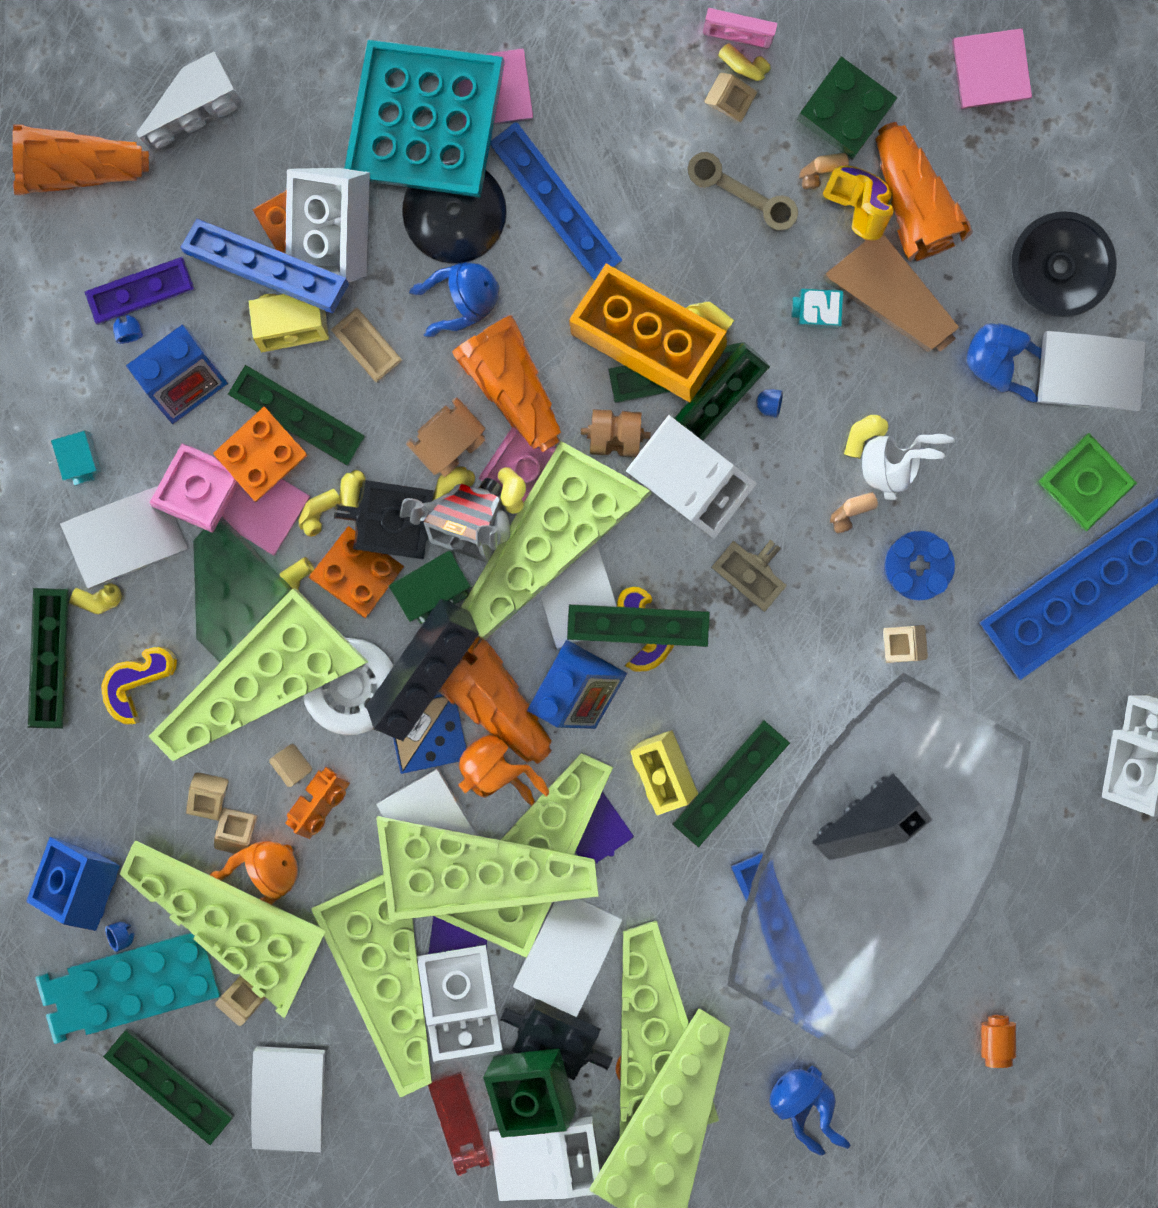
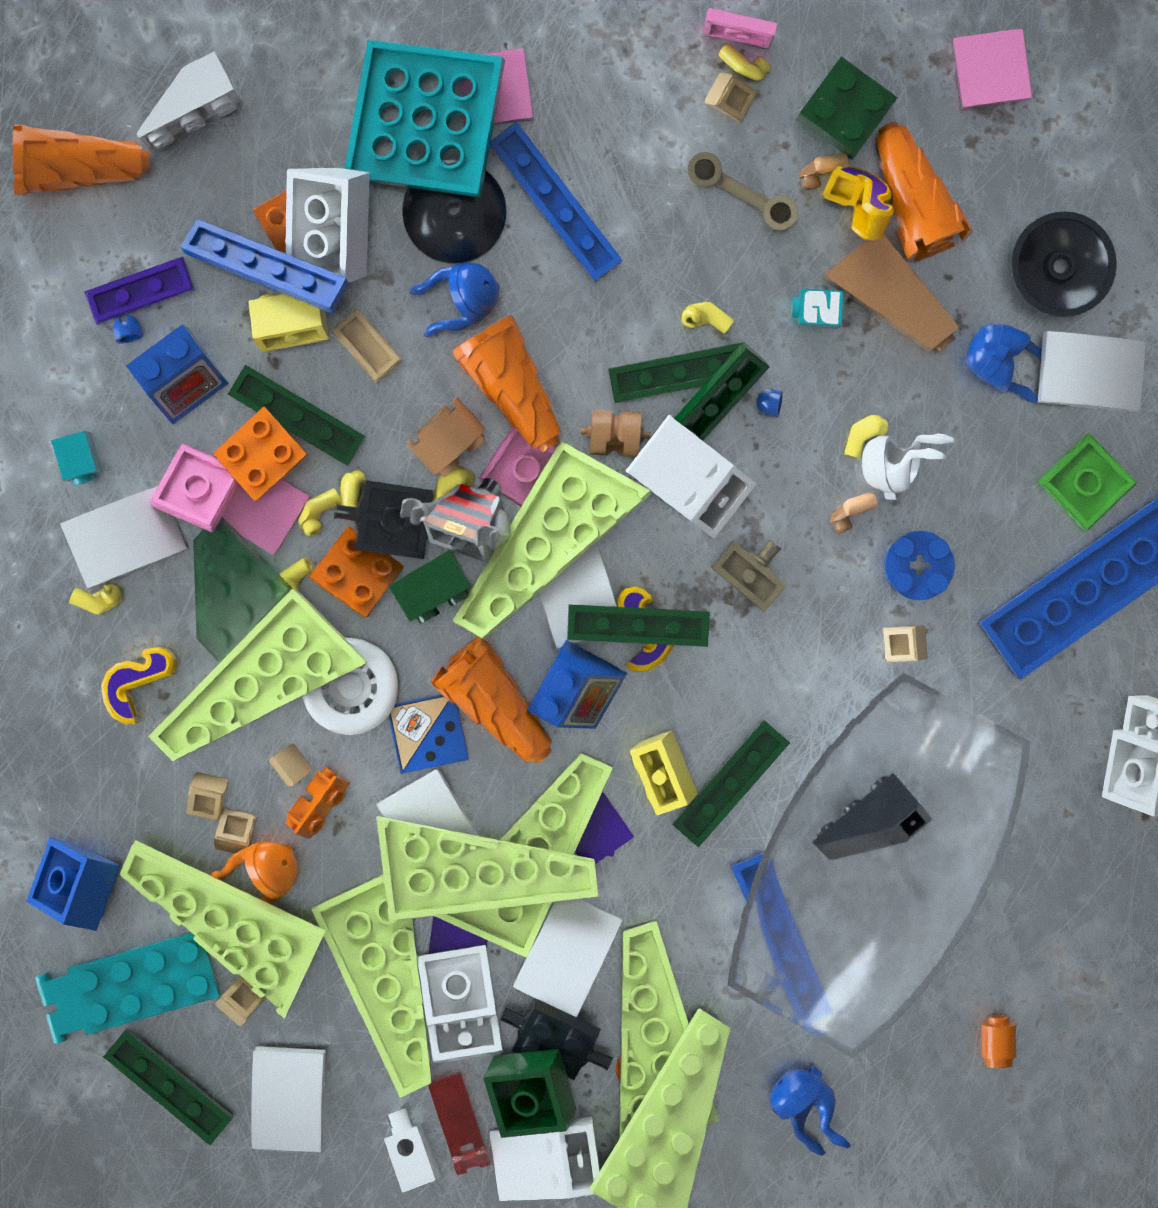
(47, 658): dark green brick -> none
(118, 935): blue hinge -> none
(414, 1168): none -> white torso
(422, 670): black brick -> none
(487, 770): orange hair -> none
(512, 490): light yellow arm -> none
(648, 332): light orange brick -> none

